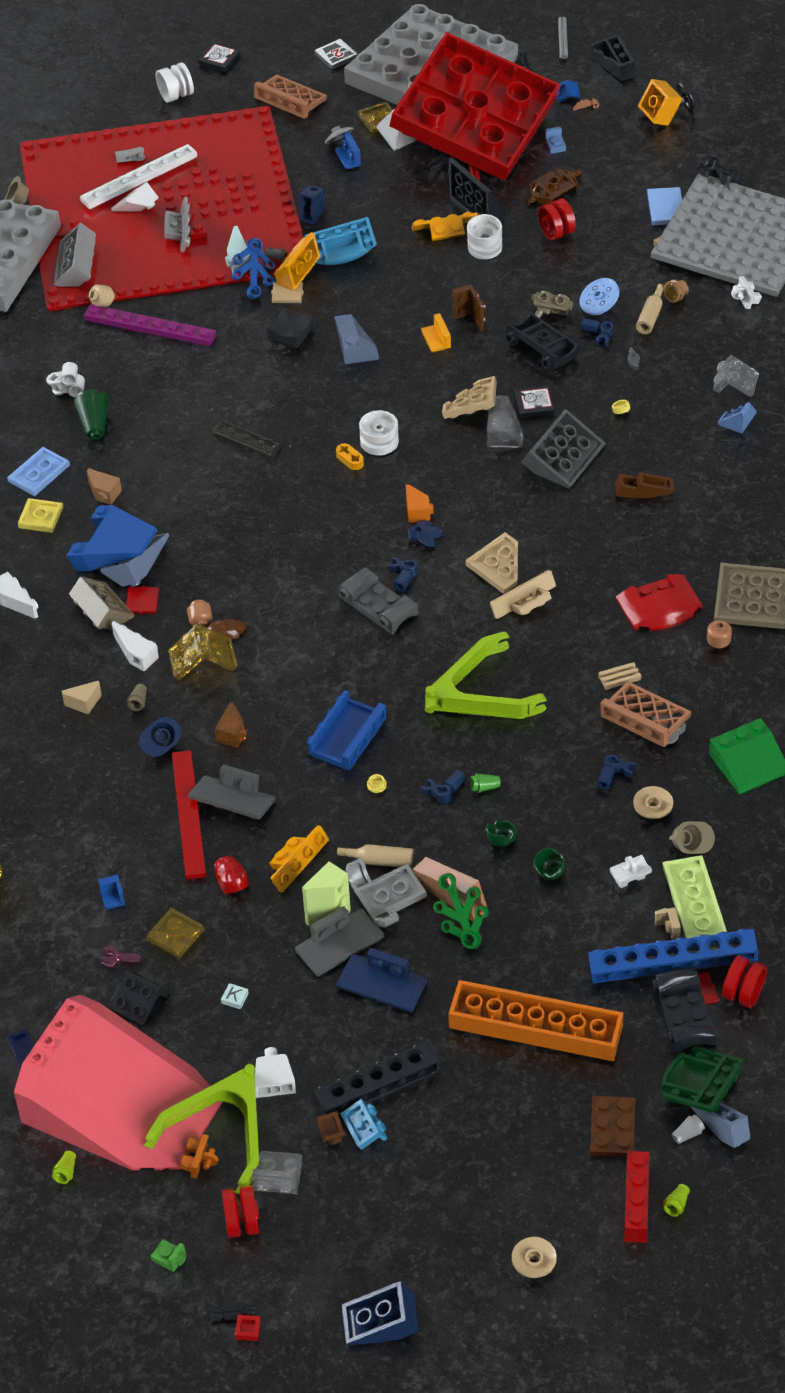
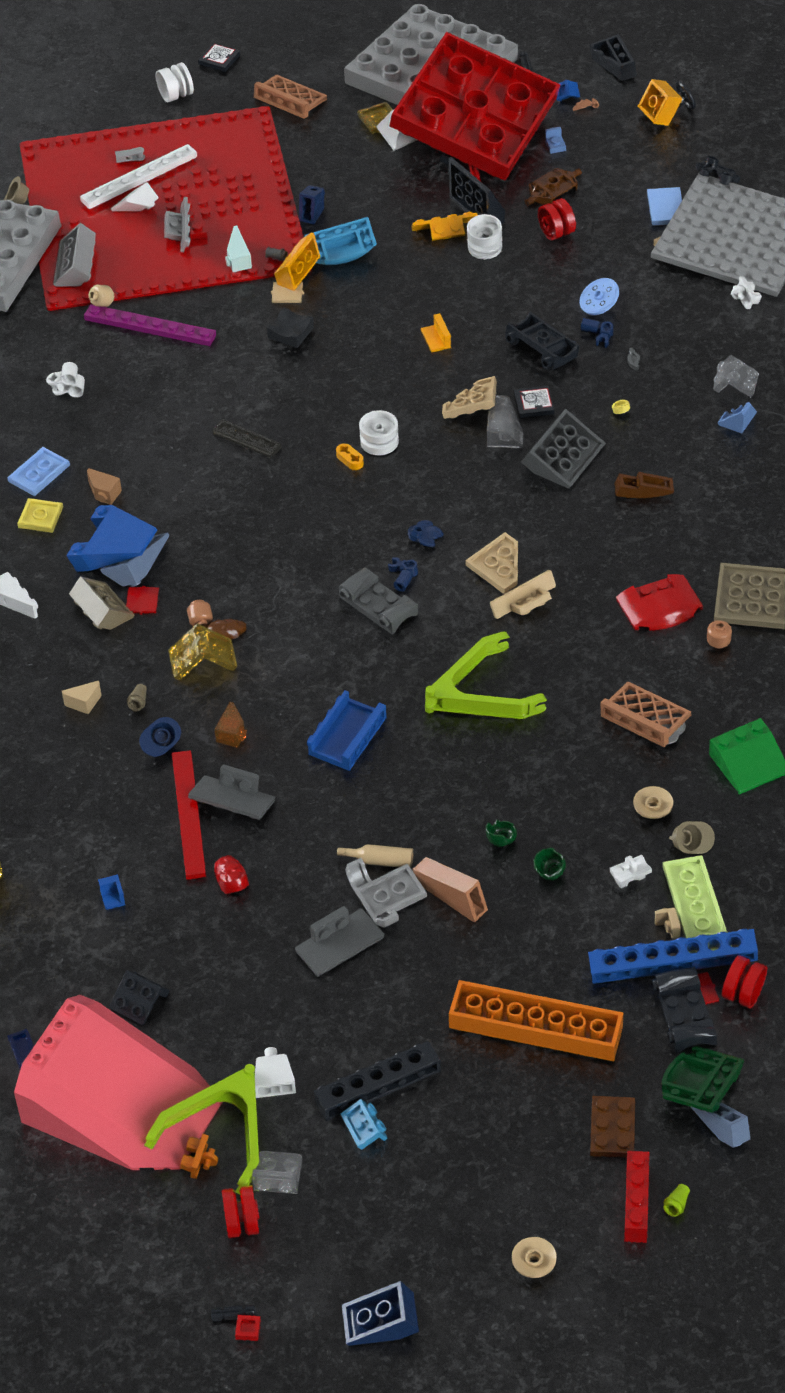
(64, 1168): lime cone -> none
(92, 410): dark green cone -> none
(117, 956): clear pink bar -> none
(137, 649): white slope -> none
(169, 1255): bright green bracket -> none
(175, 932): clear yellow plate -> none
(234, 996): light aqua tile -> none
(254, 266): blue plant -> none
(296, 856): light orange bracket -> none
(325, 893): yellowish green slope -> none
(330, 1128): reddish brown bracket -> none
(335, 54): tile -> none
(337, 133): light grey dish -> none
(349, 152): blue bracket -> none
(354, 341): sand blue wedge -> none
(376, 783): light yellow plate -> none
(383, 980): dark blue bracket -> none
(417, 505): orange slope -> none
(443, 792): dark blue bar -> none
(461, 913): green plant -> none
(467, 302): reddish brown bracket -> none
(484, 782): bright green cone -> none
(547, 303): dark tan brick -> none
(563, 44): light grey axle -> none
(611, 765): dark blue bar -> none
(618, 674): tan tile -> none
(650, 312): tan piece -> none
(675, 290): medium nougat piece -> none
(688, 1129): light grey cone -> none

